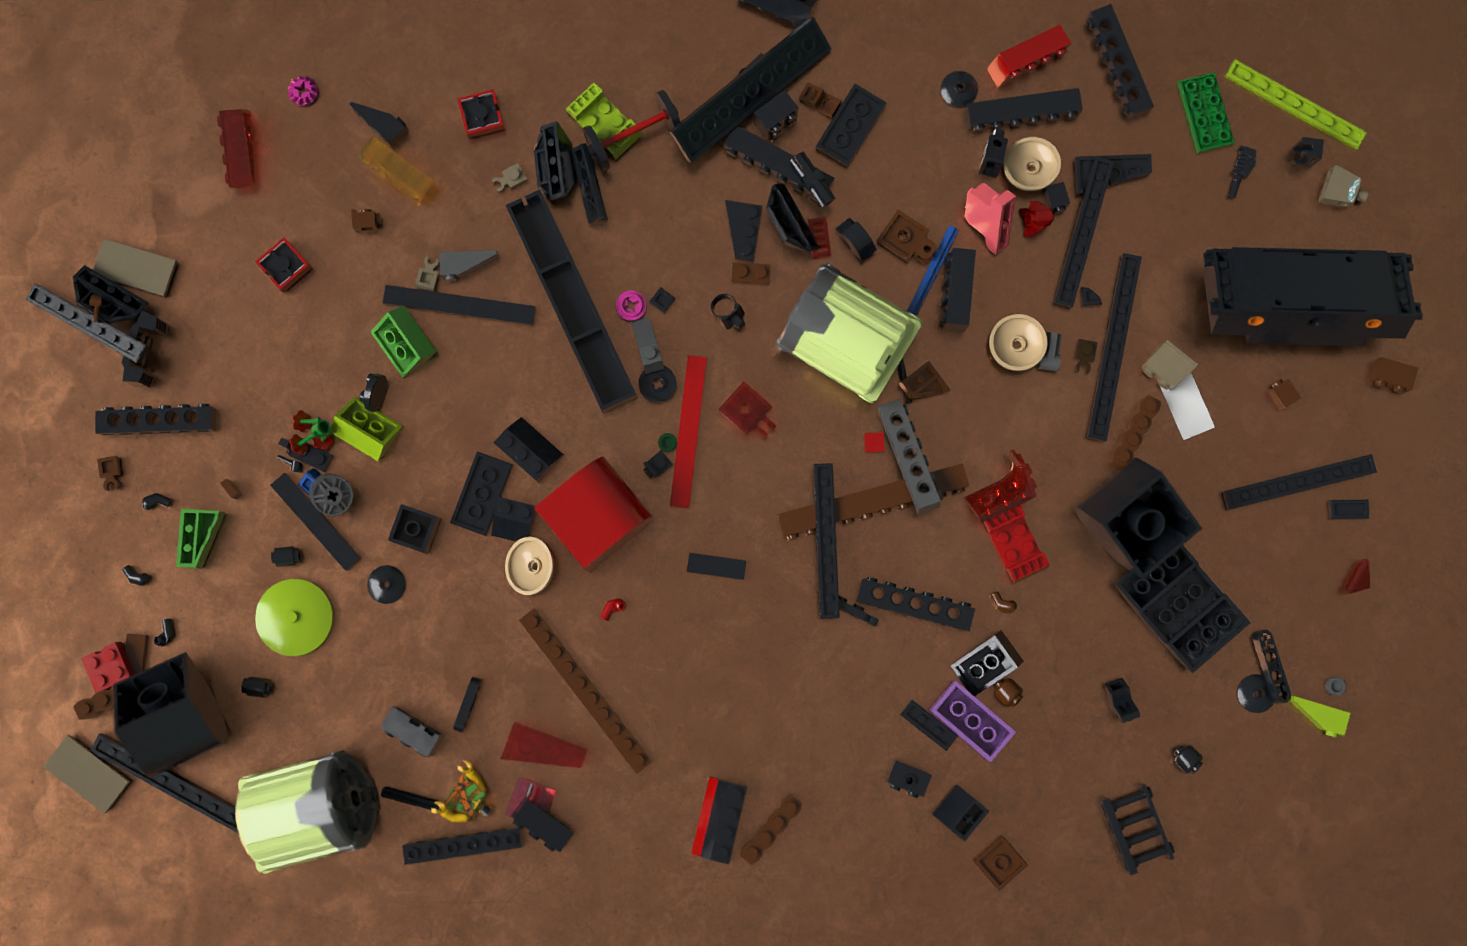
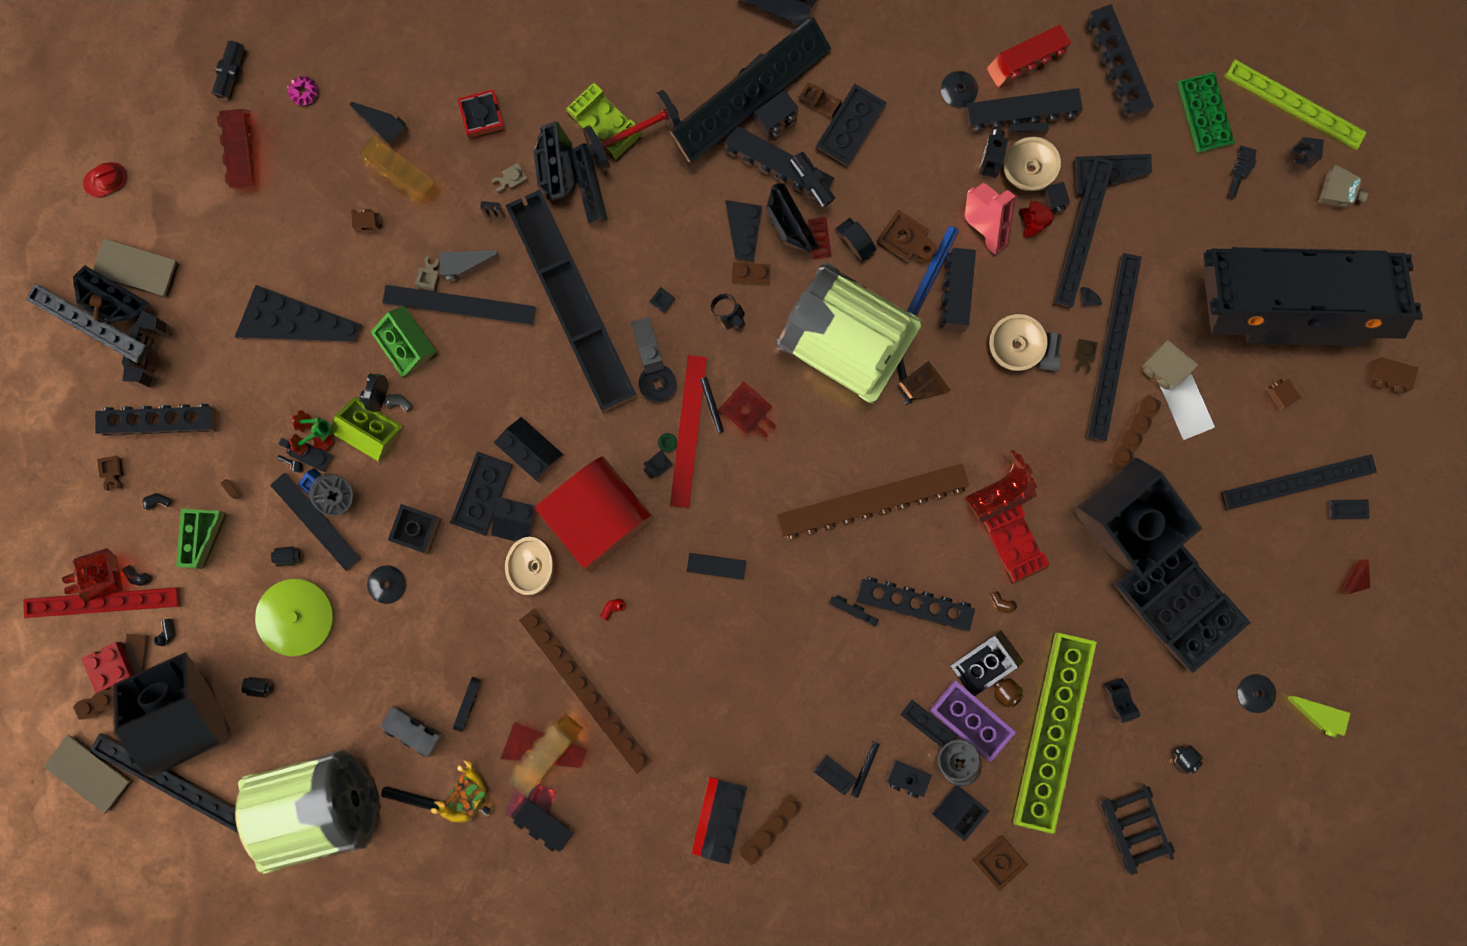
(94, 575): none -> clear red hinge
(104, 179): none -> red piece
(110, 603): none -> red tile
(228, 70): none -> black piece
(283, 264): piece -> none
(284, 318): none -> black wing
(397, 399): none -> dark grey arm
(462, 845): black brick -> none
(488, 208): none -> black tile
(545, 754): none -> clear yellow wedge
(634, 297): dark pink gear -> none
(712, 405): none -> black bar
(826, 541): black tile -> none
(835, 775): none -> black hinge
(865, 769): none -> black bar
(874, 442): red tile -> none
(922, 501): dark grey brick -> none
(962, 752): none -> dark grey wheel
(1028, 129): none -> black tile
(1054, 733): none -> lime brick
(1269, 667): black beam -> none
(1335, 686): dark grey tile -> none

